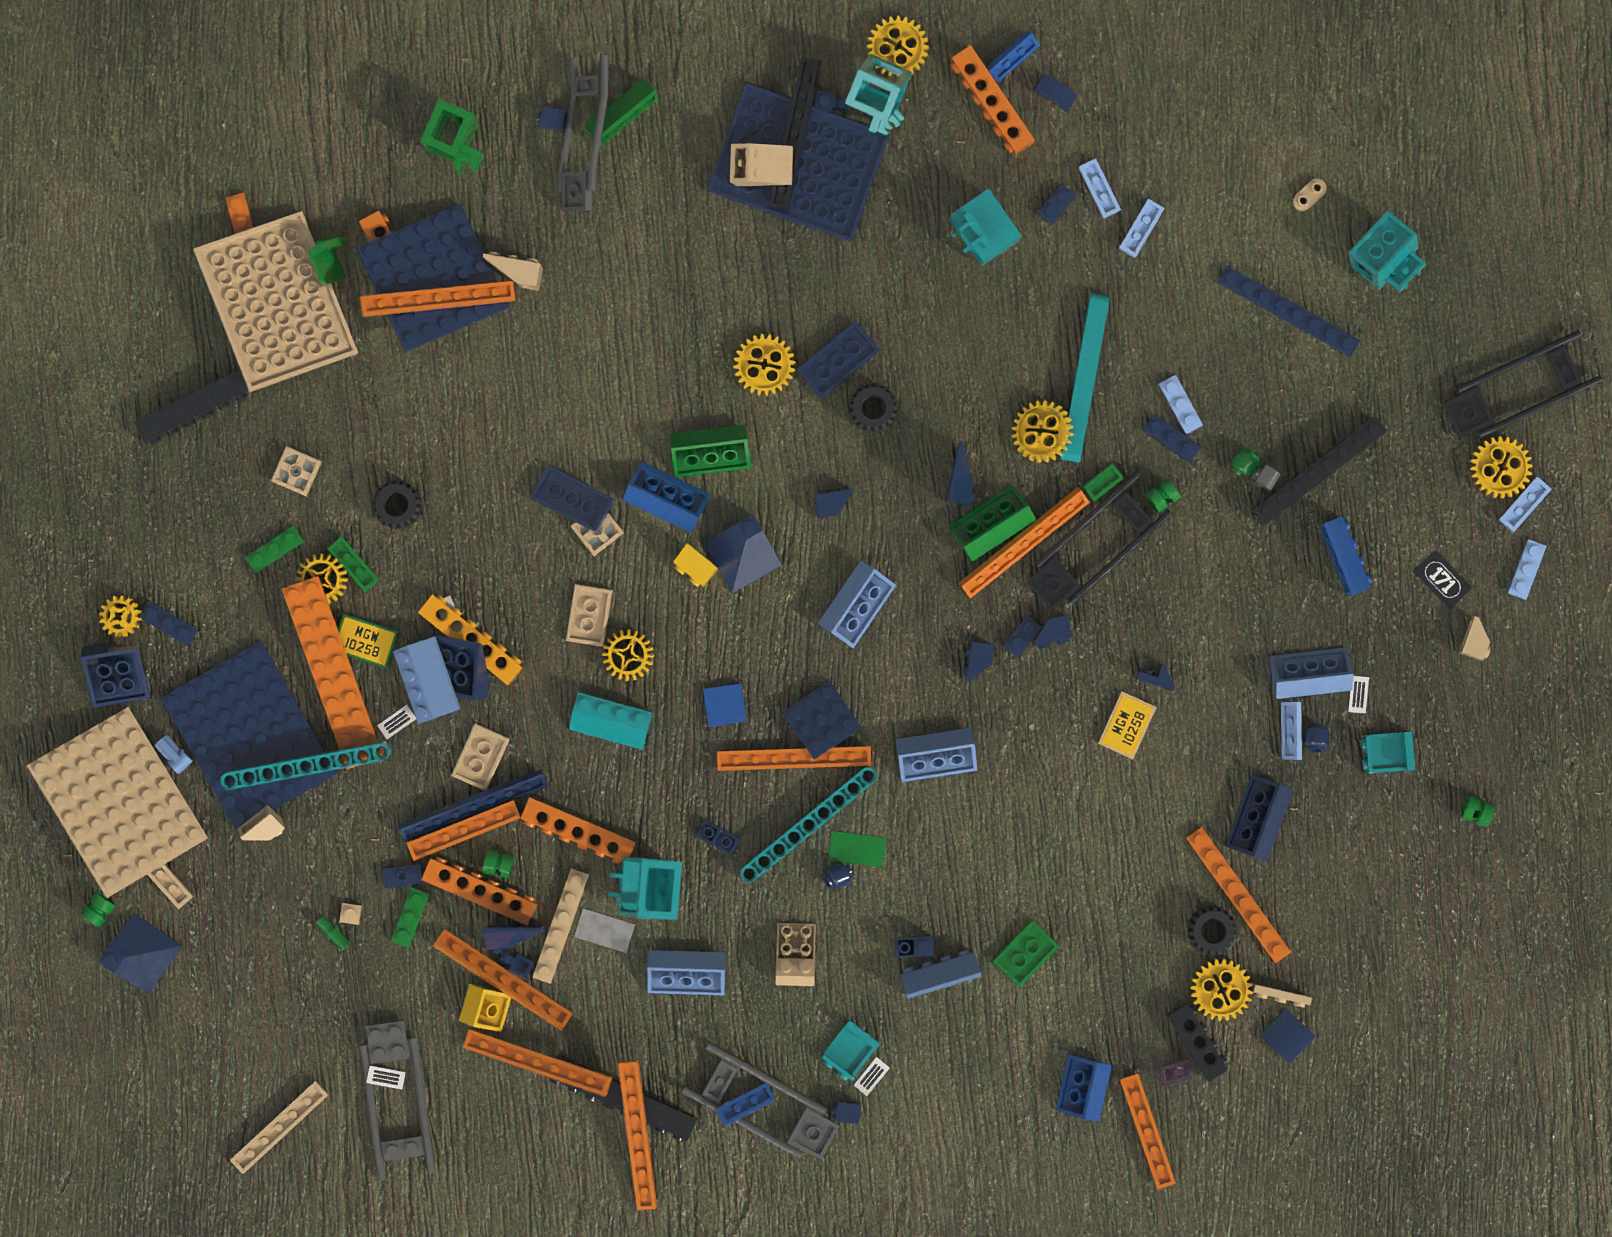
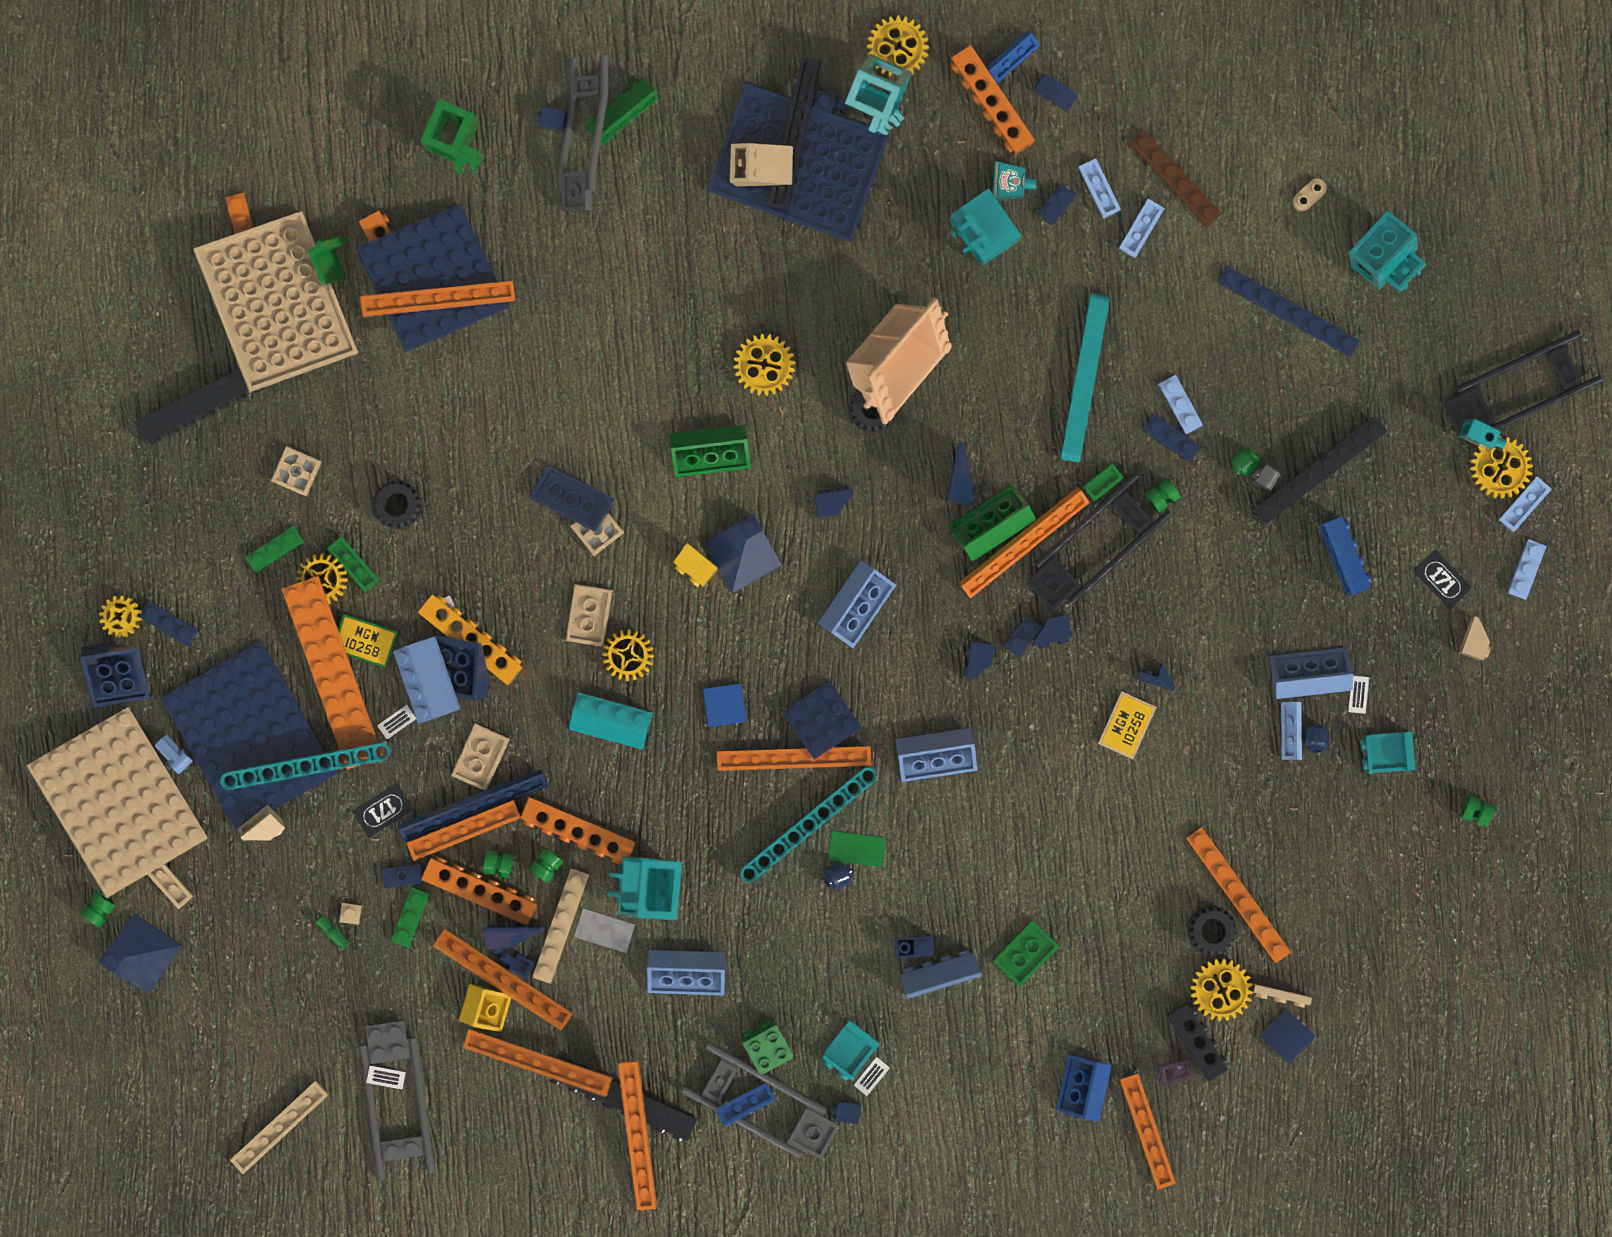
(382, 810): none -> black sticker
(523, 273): tan slope -> none
(546, 864): none -> green wheel
(666, 497): blue slope -> none
(718, 837): dark blue slope -> none
(766, 1046): none -> green bracket
(795, 954): tan slope -> none
(838, 360): dark blue plate -> none
(899, 356): none -> light nougat piece
(1010, 181): none -> teal torso
(1039, 448): yellow gear -> none
(1175, 178): none -> reddish brown plate
(1259, 817): dark blue slope -> none
(1475, 432): none -> teal torso

